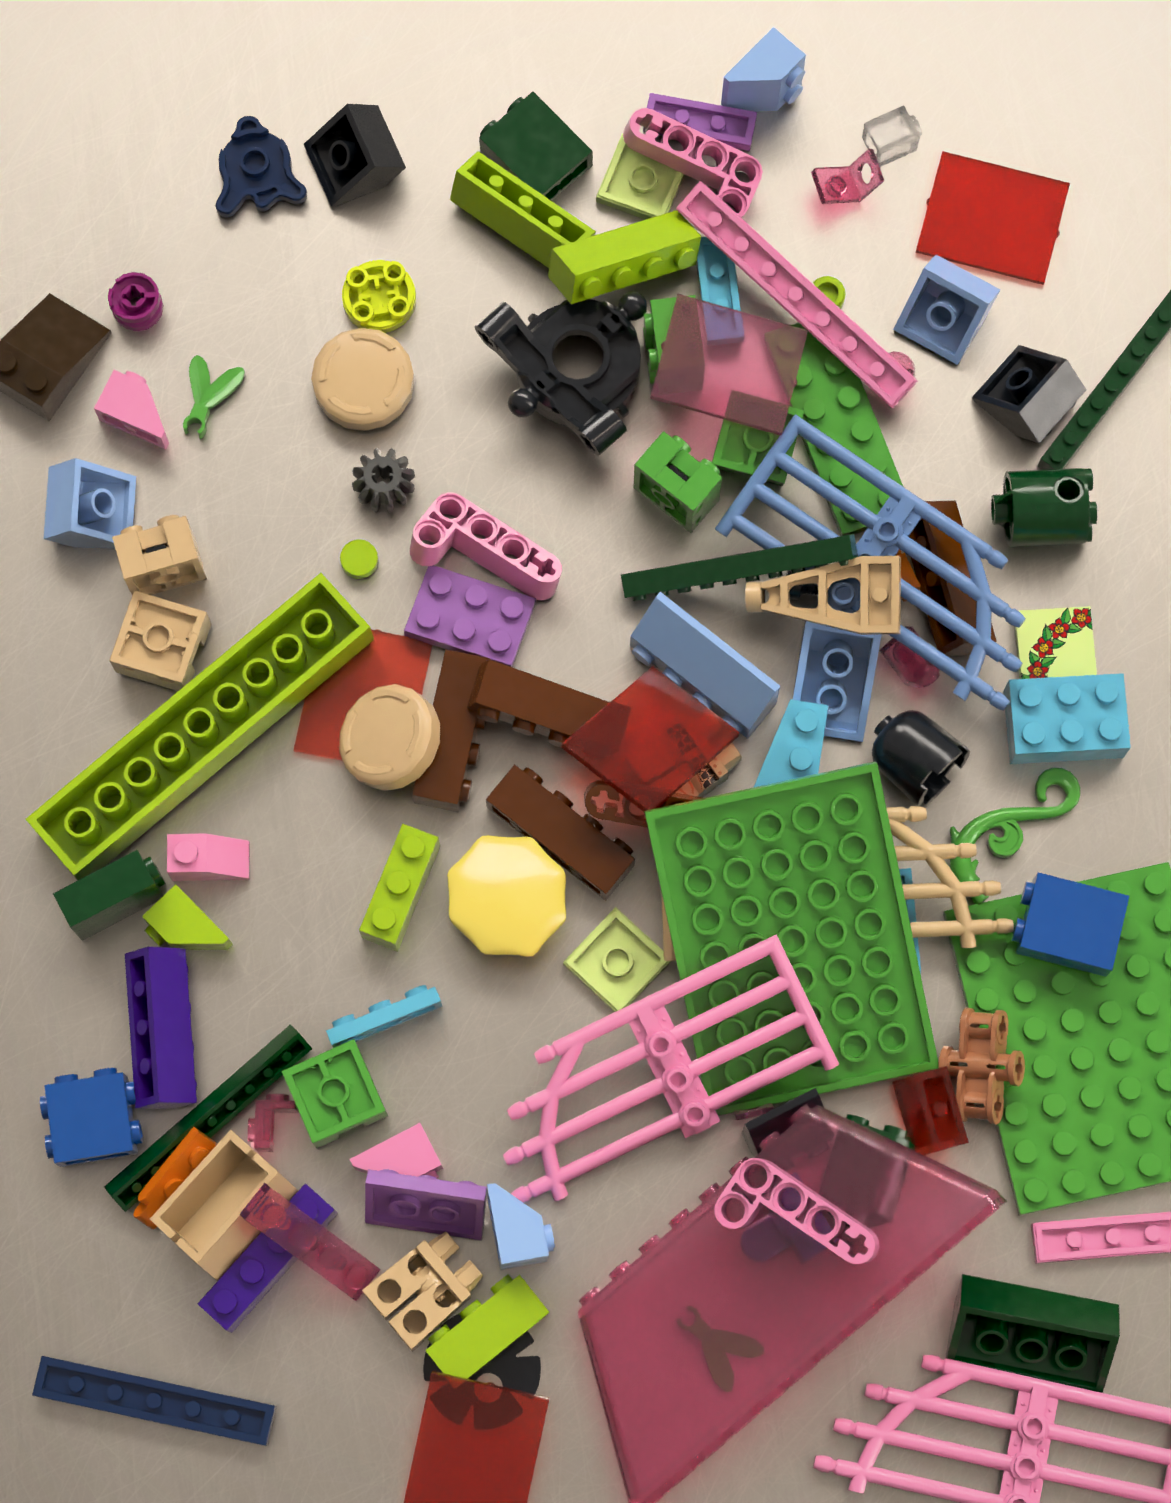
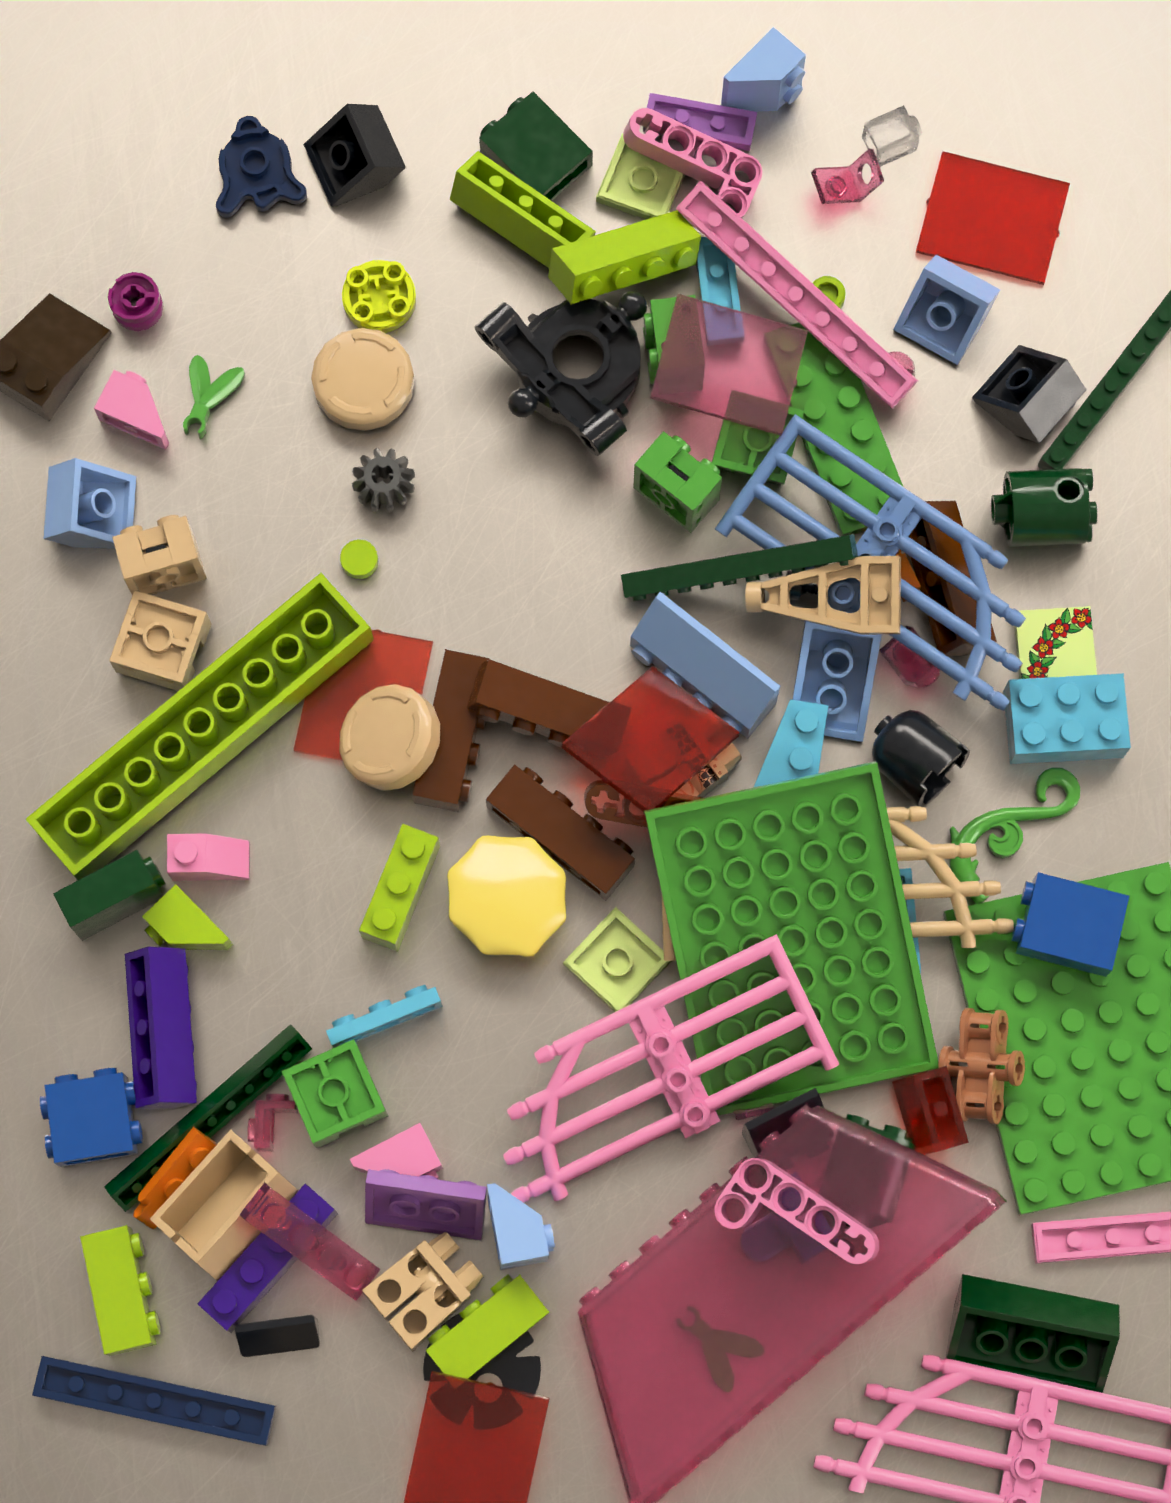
(120, 1290): none -> lime brick
(278, 1335): none -> black slope
(469, 616): medium lavender plate -> none
(536, 580): bright pink beam -> none

